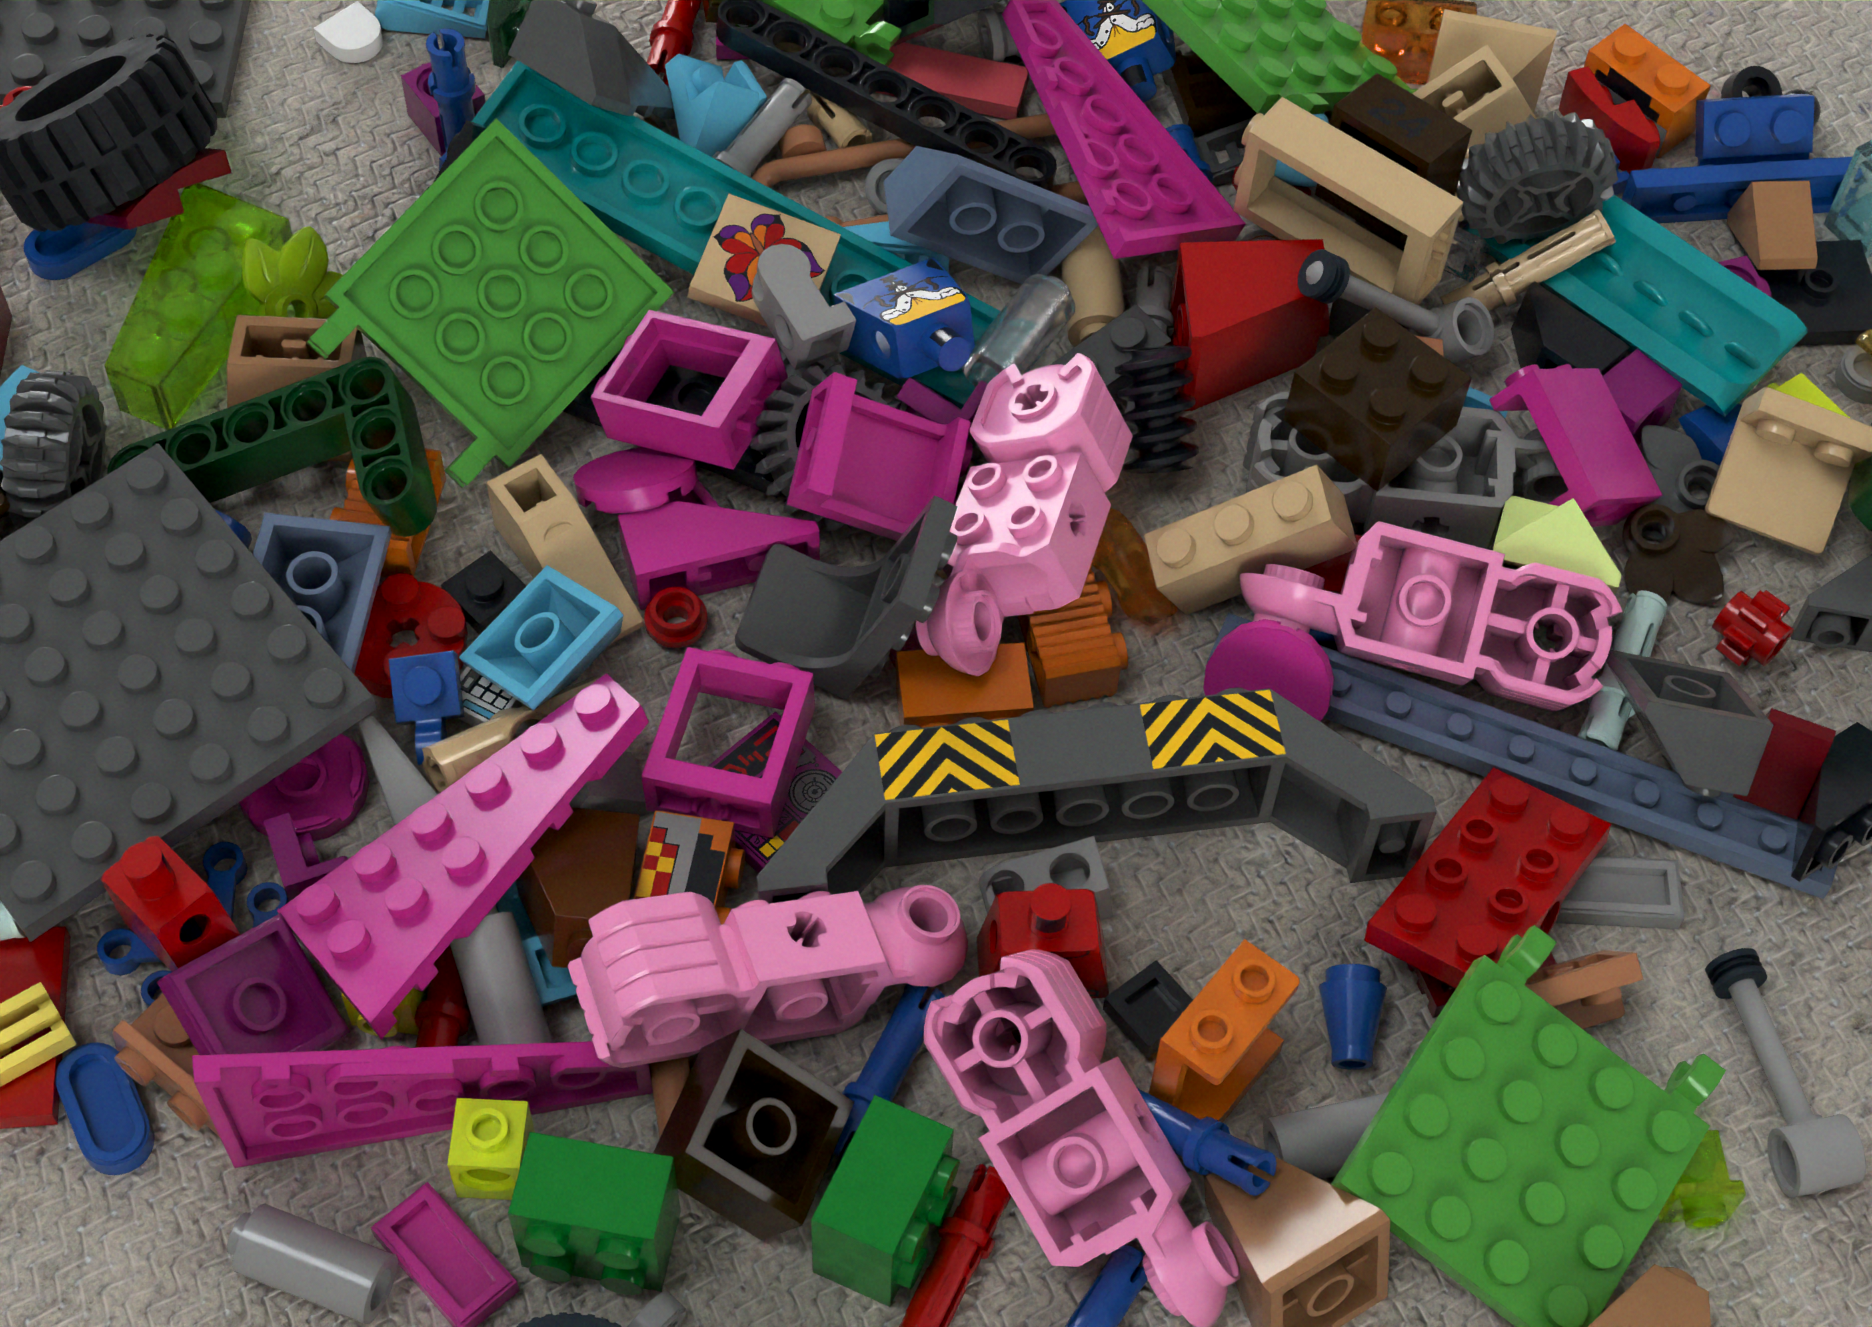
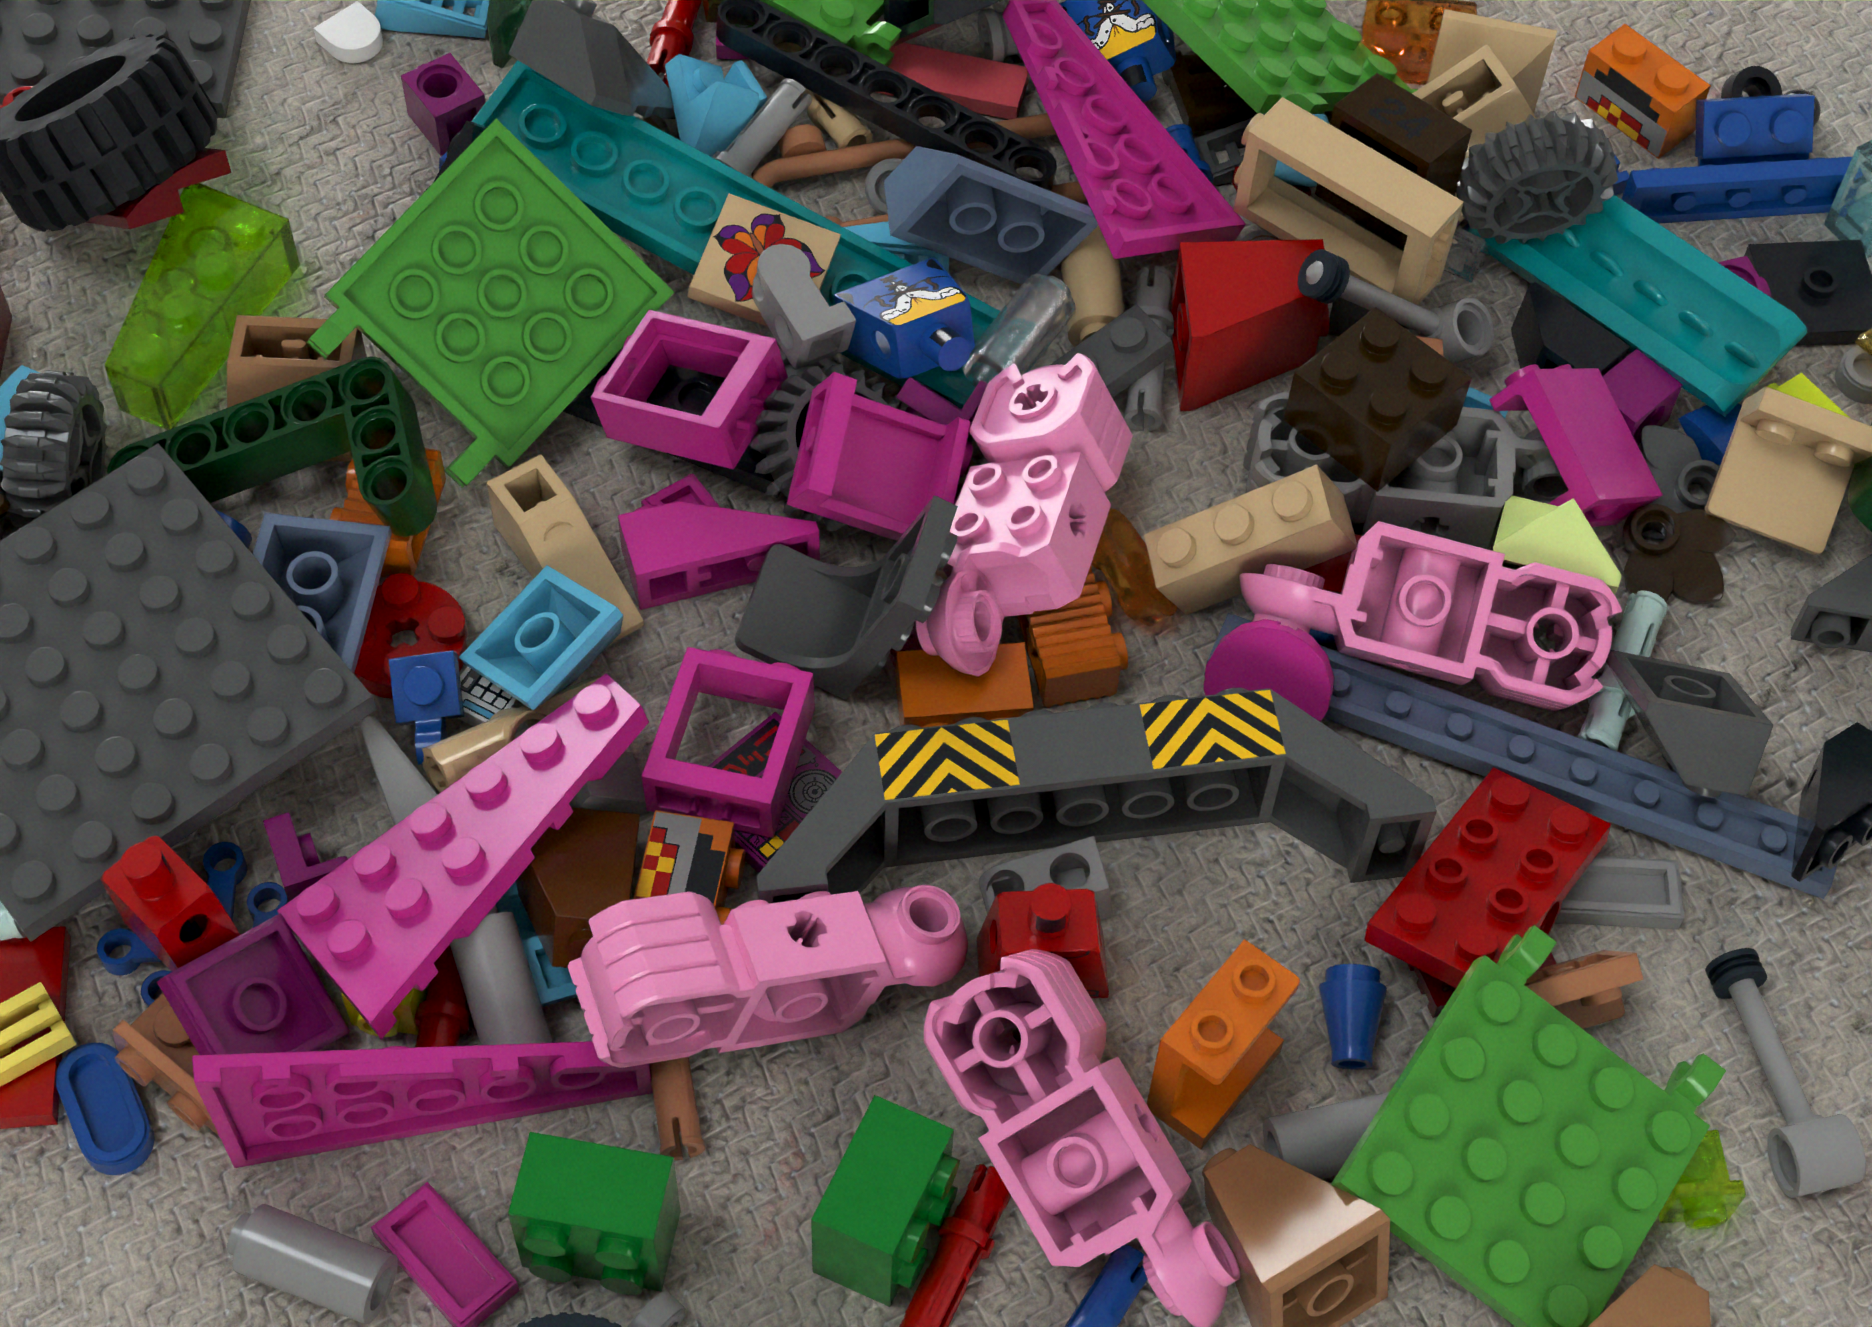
(70, 250): blue tile -> none
(292, 275): lime plate -> none
(318, 791): dark pink tile -> none
(451, 82): blue pin -> none
(484, 590): black plate -> none
(488, 1146): neon yellow brick -> none
(633, 480): dark pink tile -> none
(674, 603): red plate -> none
(753, 1134): dark brown brick -> none
(889, 1059): blue pin -> none
(1147, 1007): black plate -> none
(1158, 409): black piece -> none
(1210, 1147): blue pin -> none
(1540, 262): tan pin -> none
(1629, 131): red slope -> none
(1752, 628): red gear -> none
(1776, 225): medium nougat slope -> none
(1789, 764): dark red slope -> none

